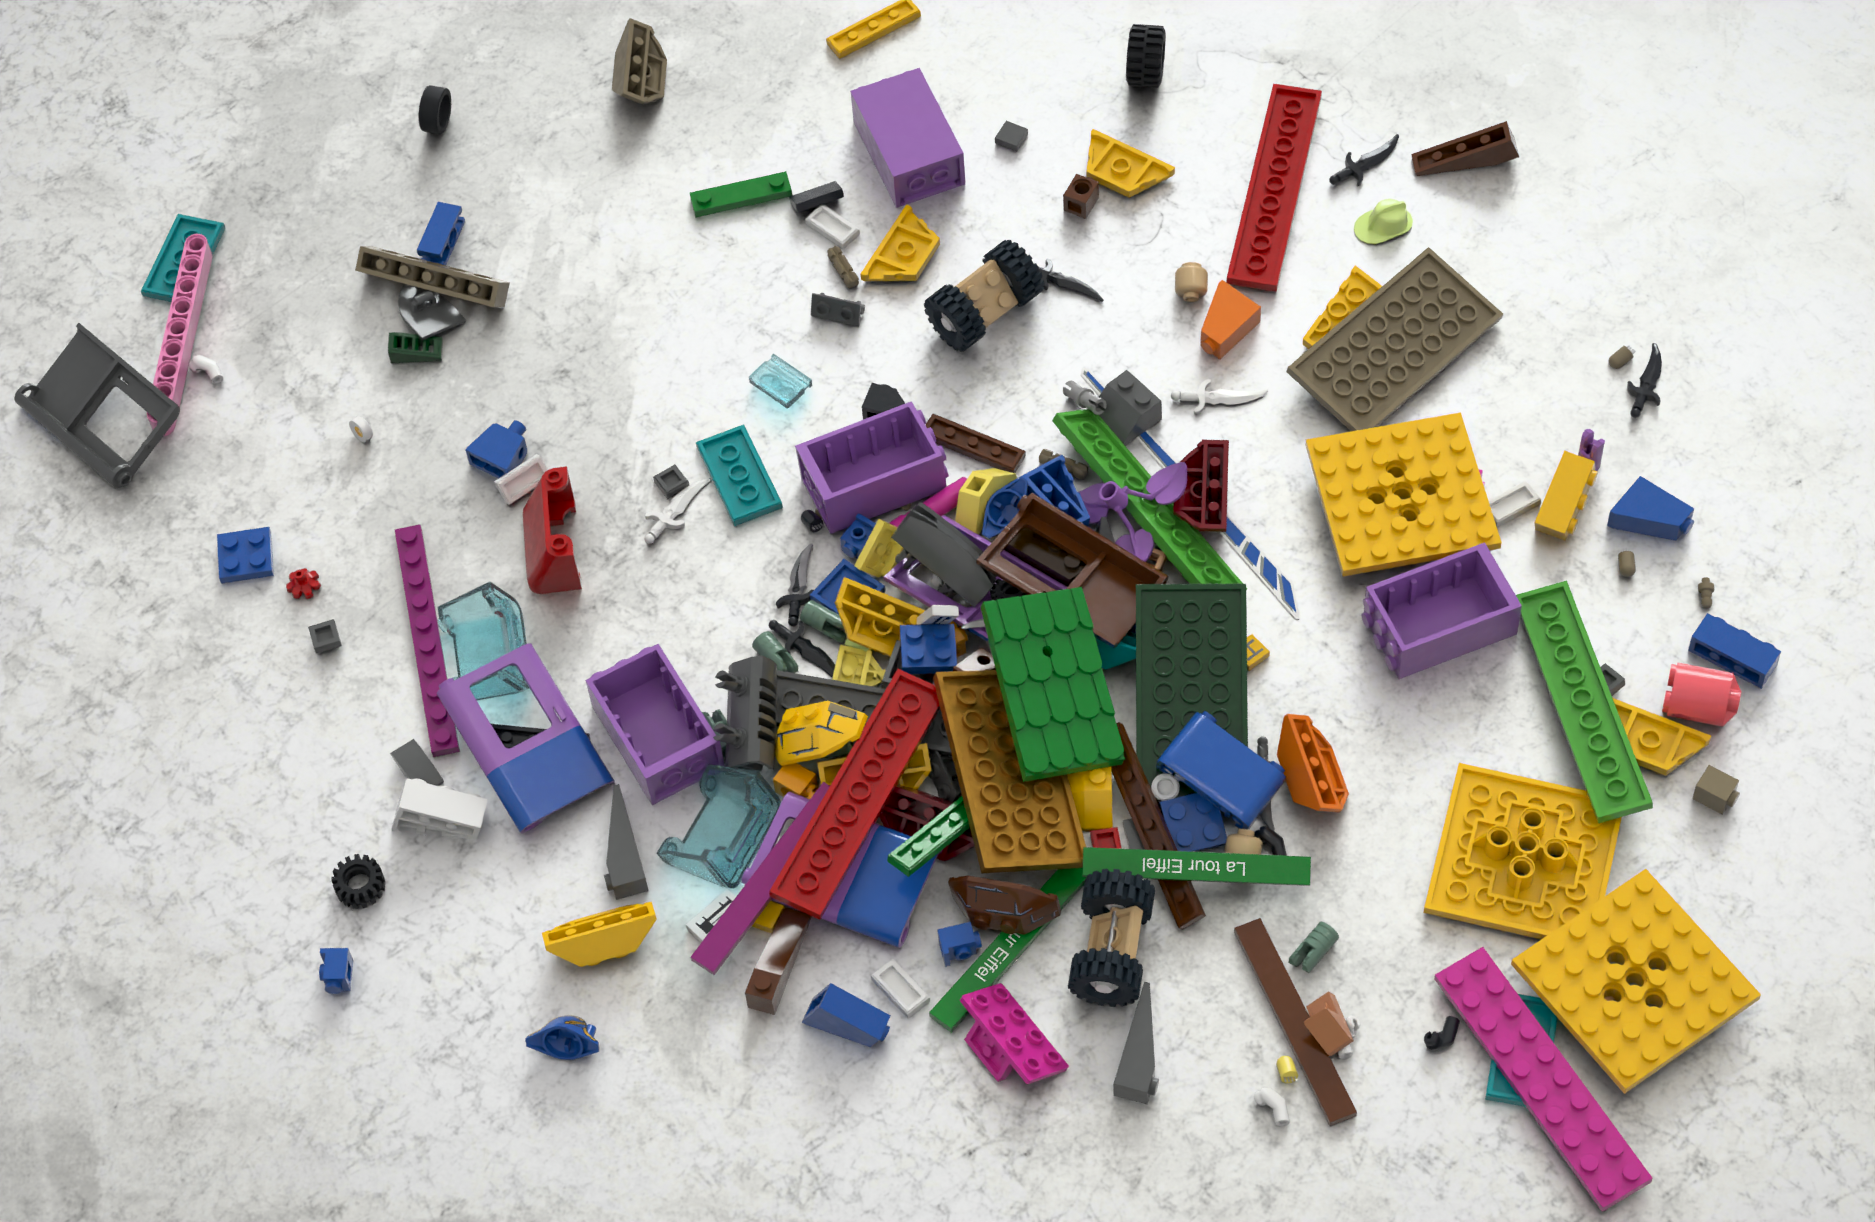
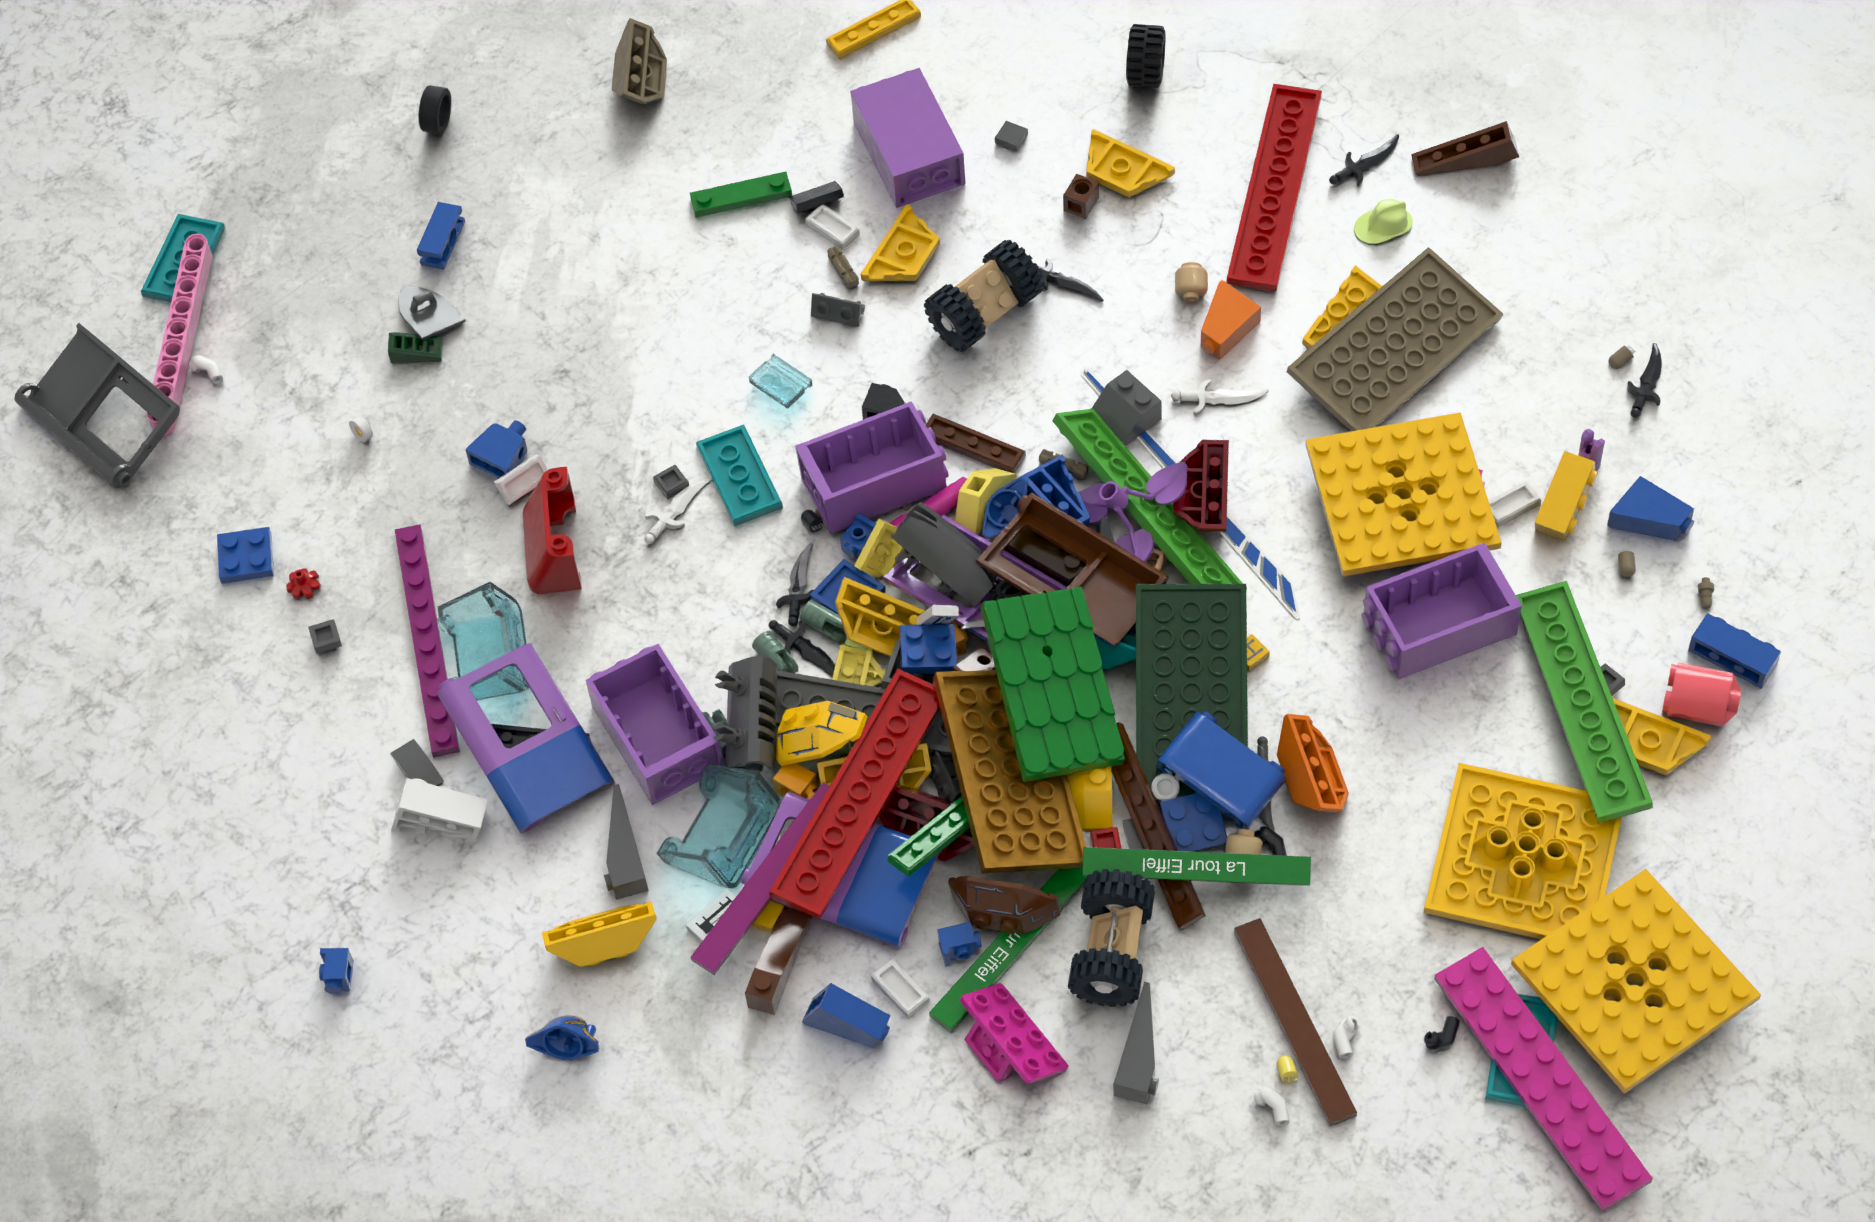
(352, 868): black tyre -> none
(432, 276): dark tan brick -> none
(1084, 397): light grey pin -> none
(1314, 947): sand green hinge -> none
(1328, 1024): nougat slope -> none
(1716, 790): dark tan brick -> none

